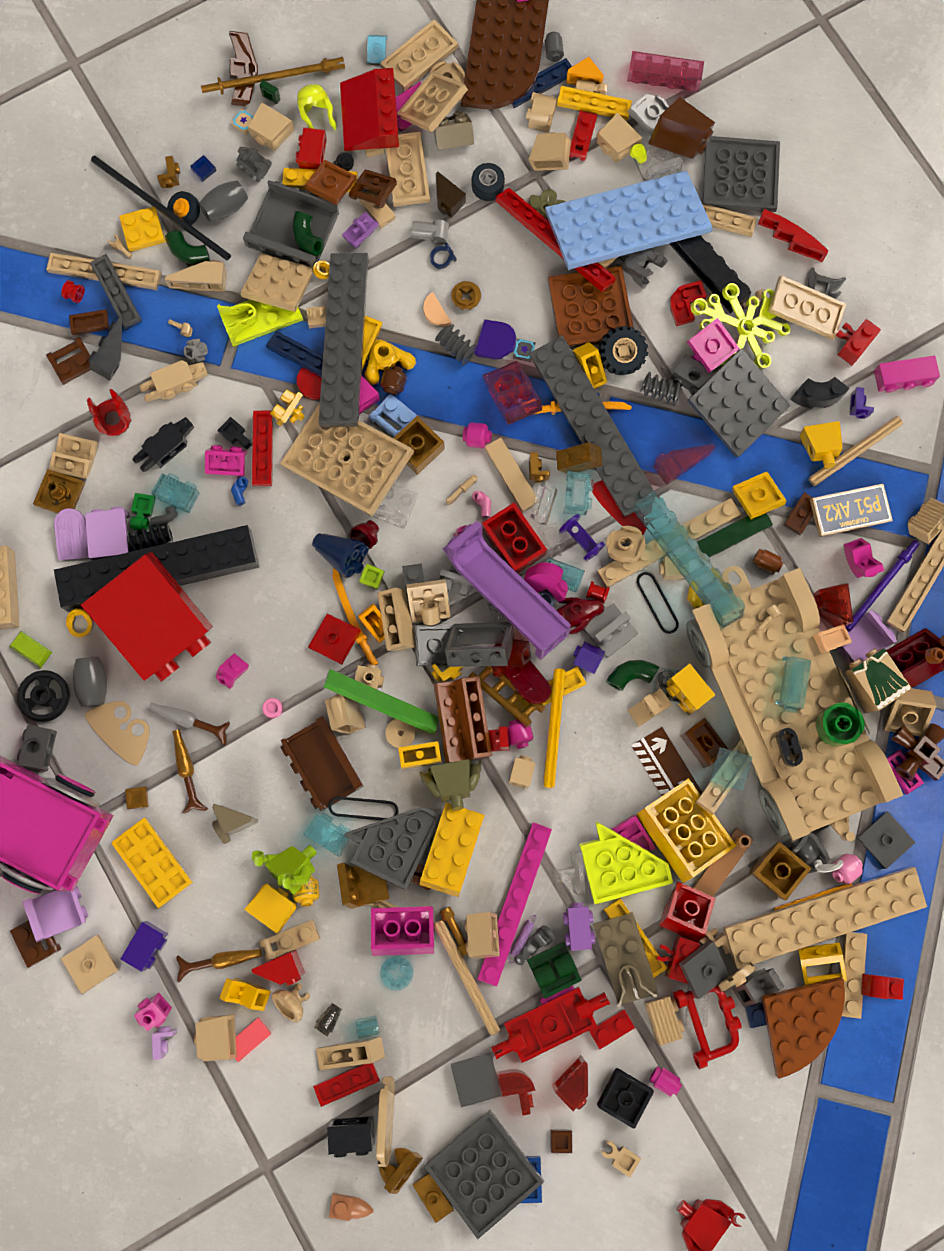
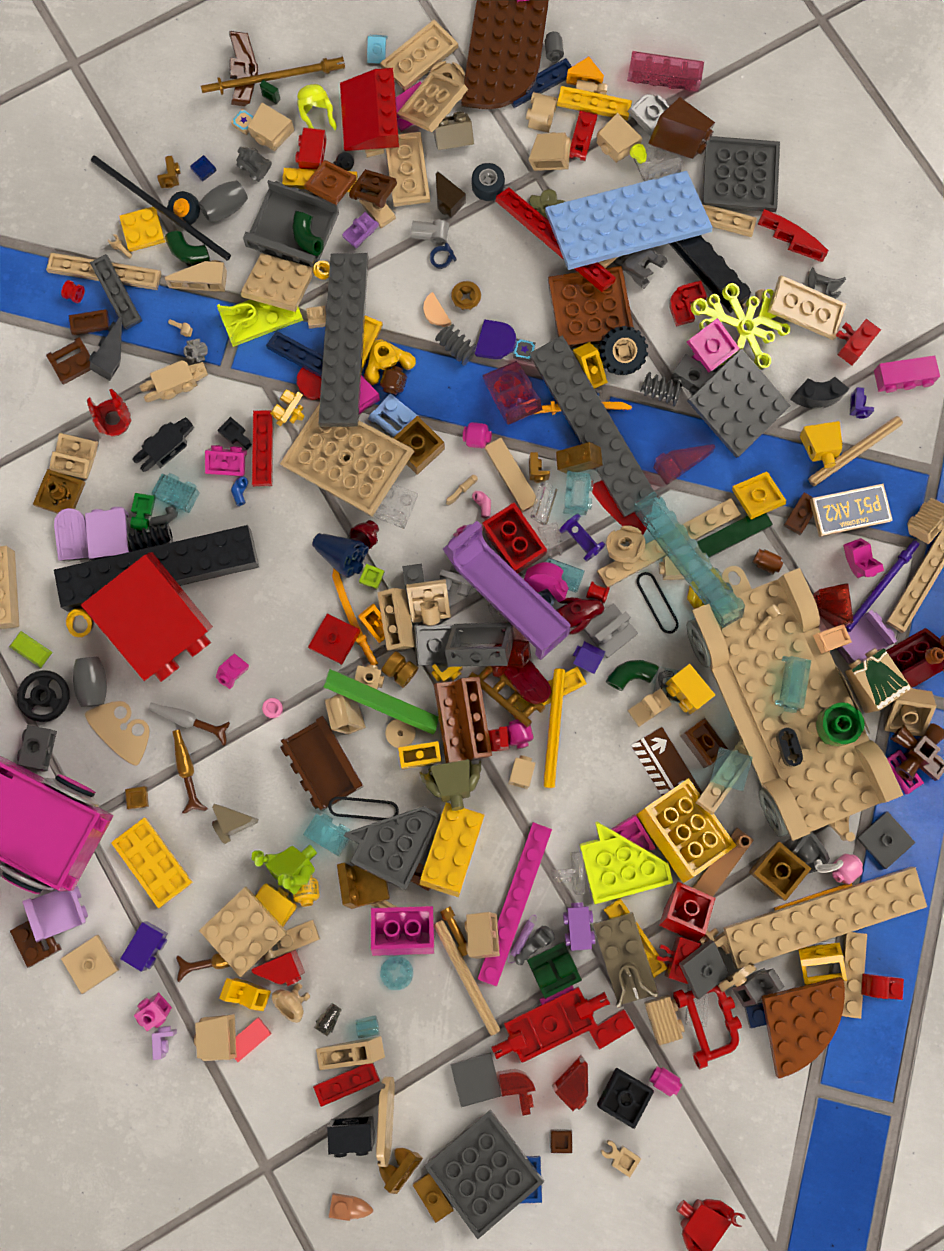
(243, 931): none -> tan plate
(399, 669): none -> pearl gold wheel

